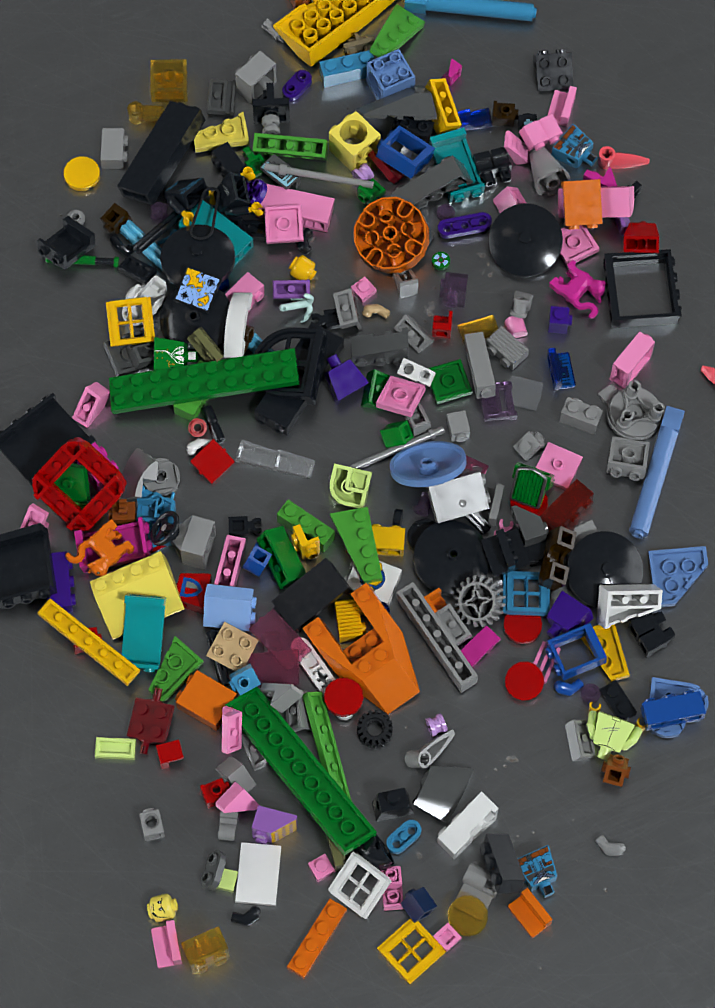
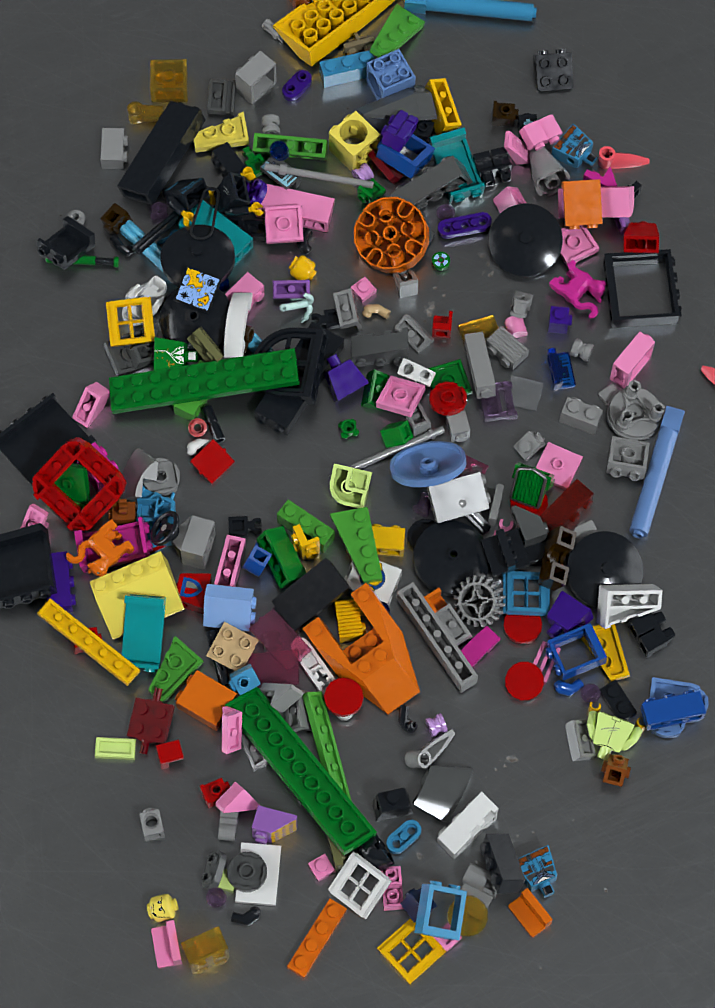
(81, 173): yellow tile -> none
(137, 269): black plate -> none
(216, 897): none -> clear purple plate
(235, 771): light grey slope -> none
(247, 872): none -> dark grey tile
(270, 105): black bracket -> none
(273, 460): clear slope -> none
(277, 148): none -> clear blue wheel
(349, 423): none -> green plate
(370, 718): black tyre -> none
(397, 518): black tile -> none
(399, 130): none -> dark purple brick
(404, 721): none -> black arm
(425, 907): none -> dark azure window
(448, 398): none -> red tile
(453, 72): dark pink slope -> none
(453, 289): clear purple brick -> none
(475, 120): clear blue slope -> none
(562, 105): bright pink panel -> none
(582, 350): none -> light grey wheel
(610, 849): light grey arm -> none
(676, 571): medium blue plate -> none

